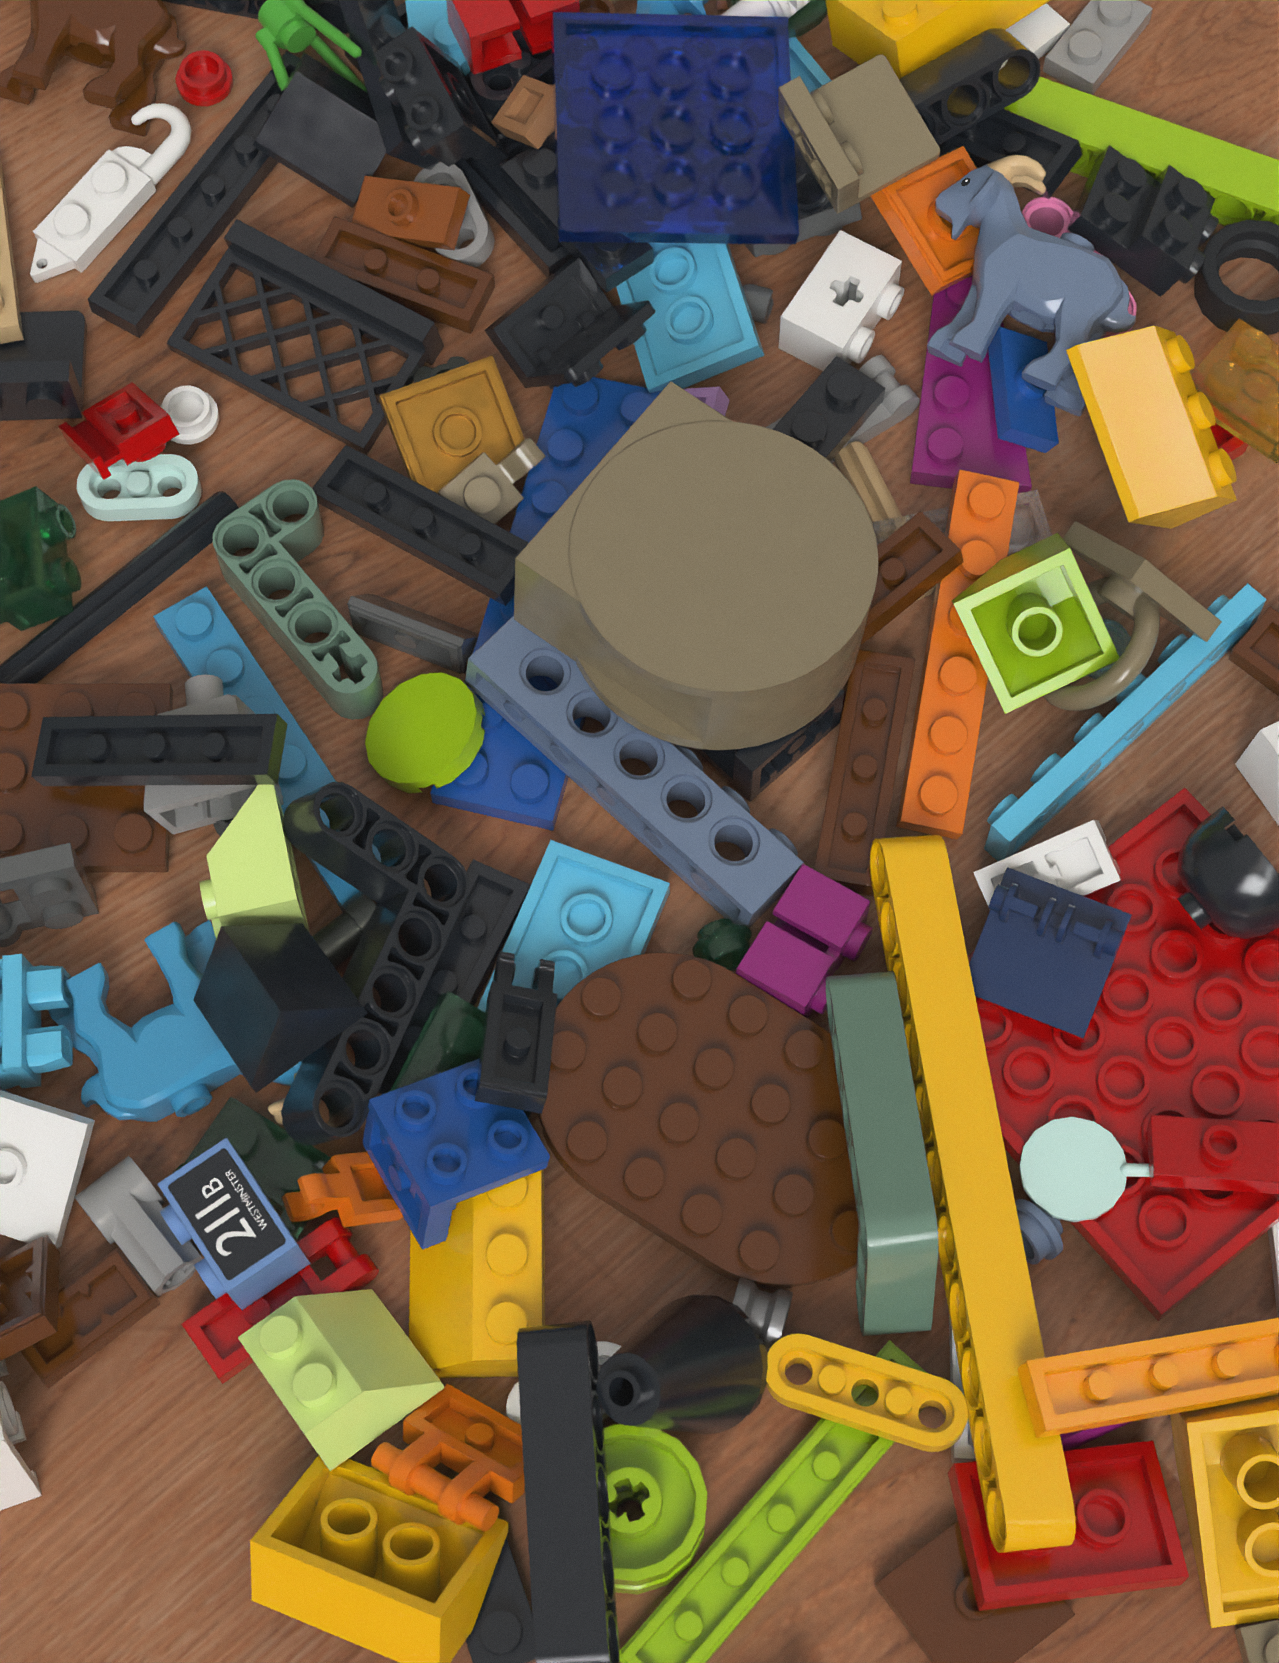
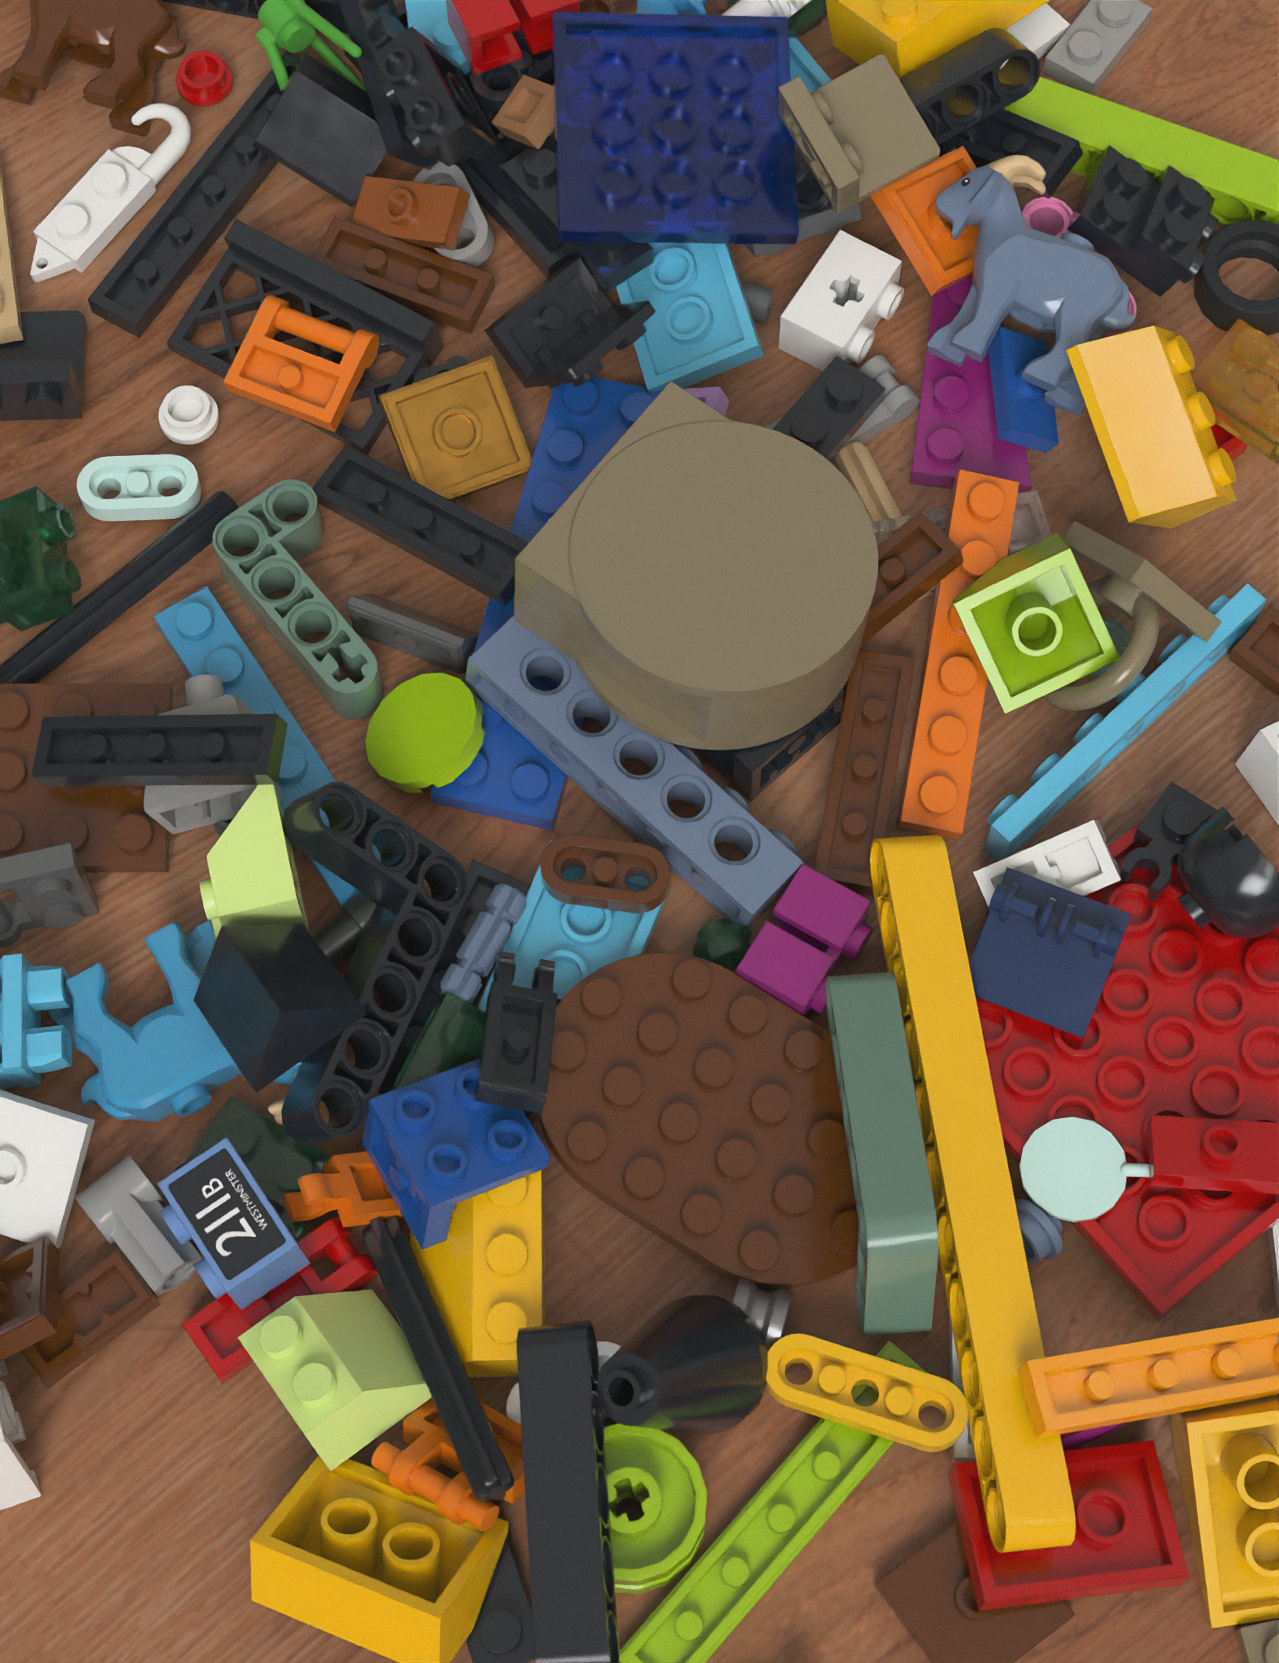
(120, 428): red plate -> none
(294, 378): none -> orange plate
(438, 1360): none -> black axle
(484, 942): none -> sand blue axle
(488, 487): dark tan plate -> none
(606, 869): none -> reddish brown plate
(1163, 836): none -> black plate

